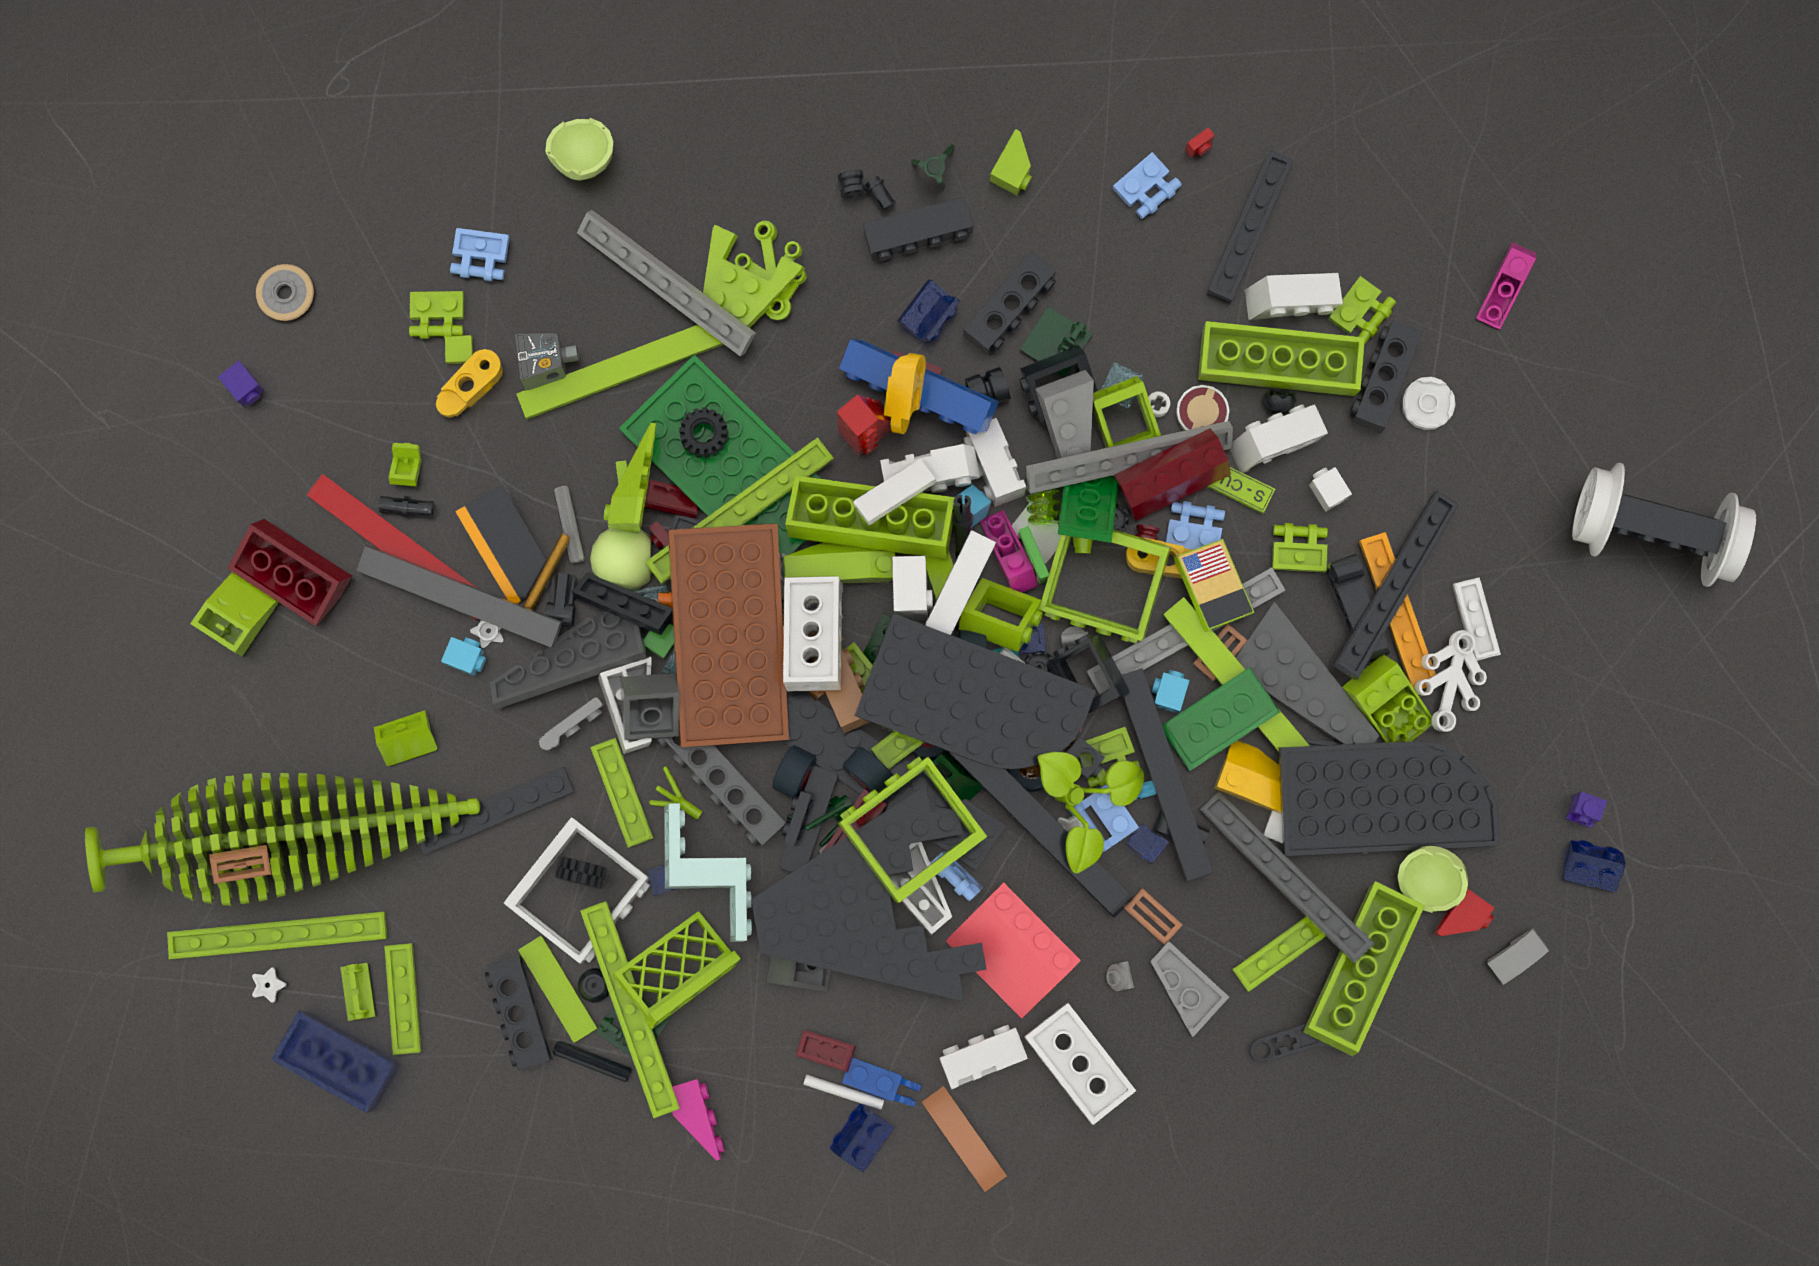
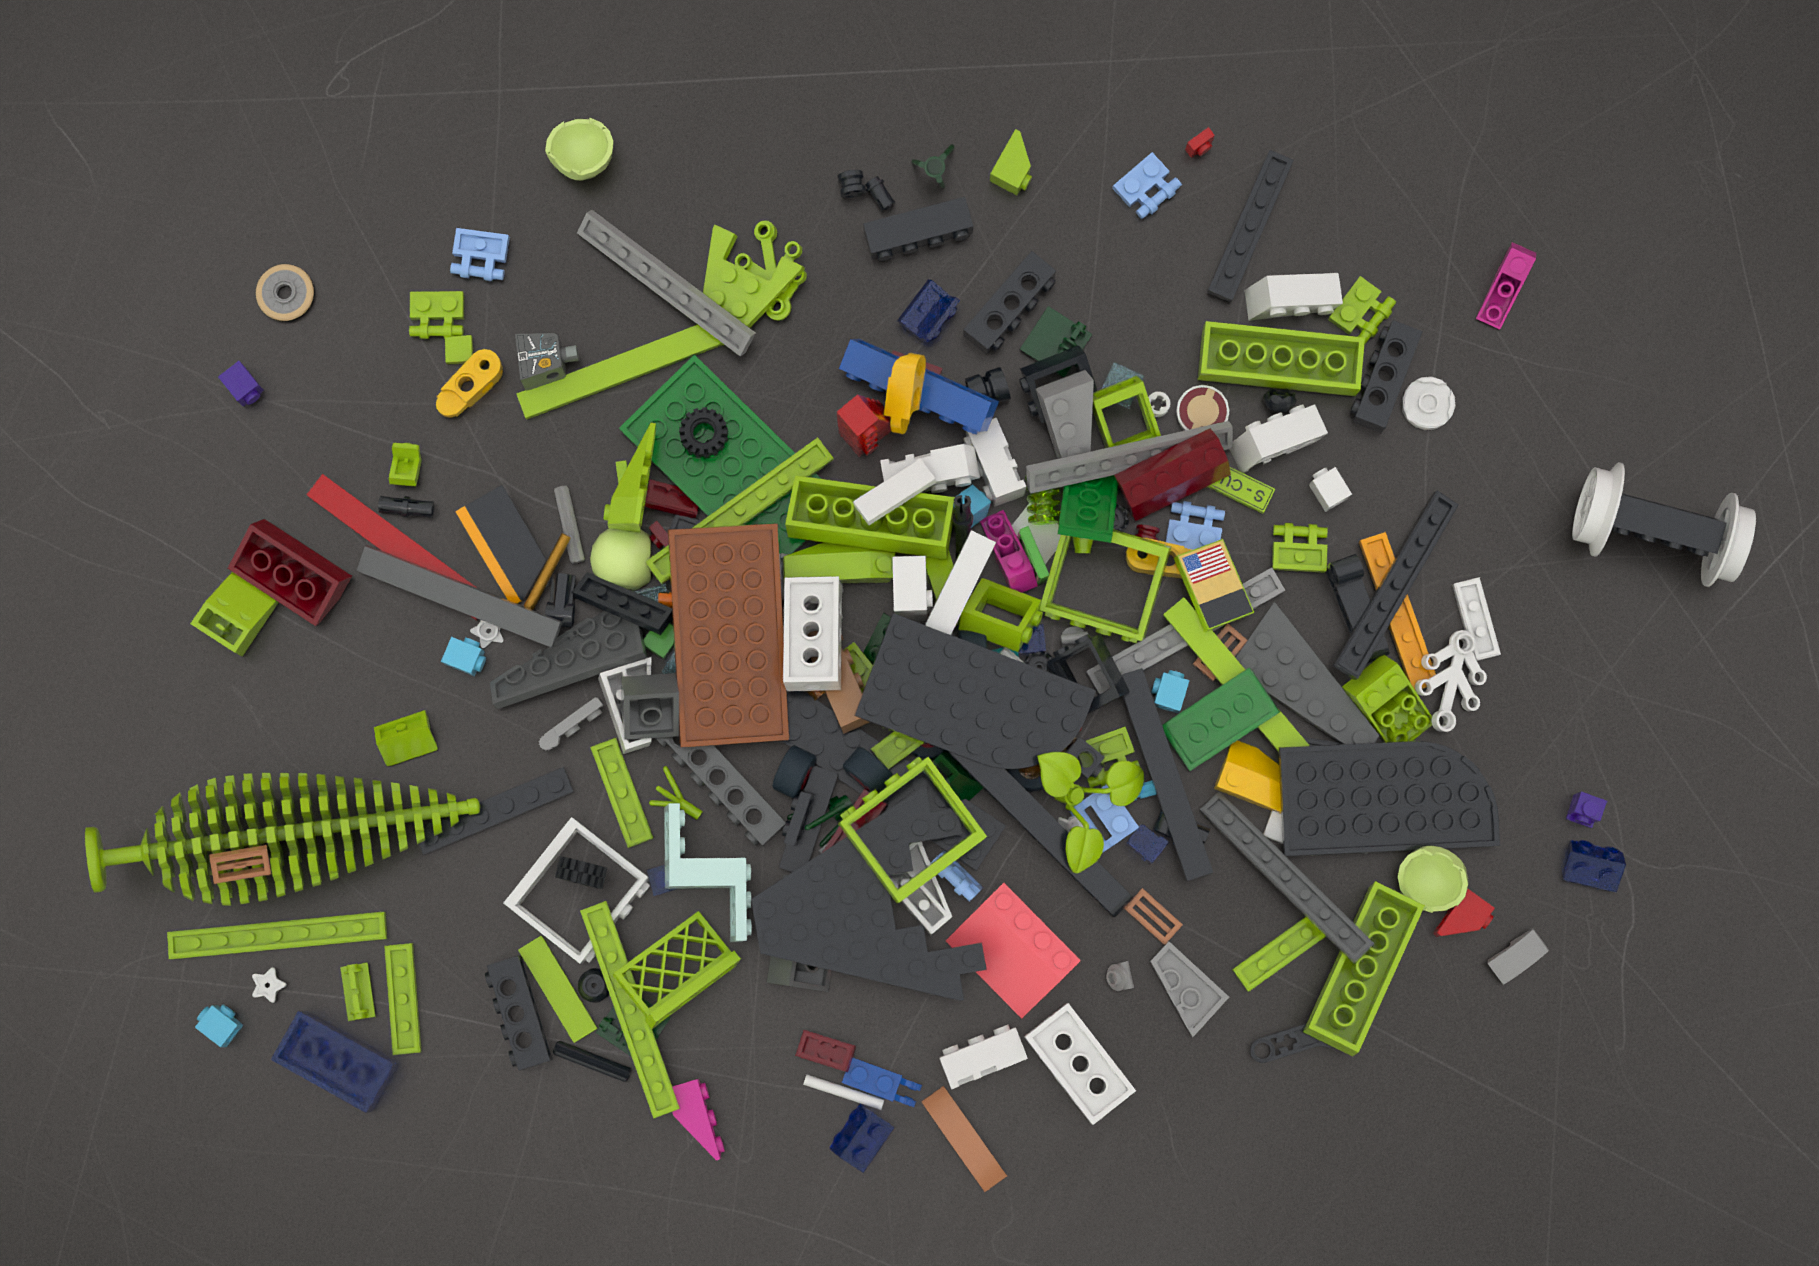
(218, 1024): none -> medium azure brick

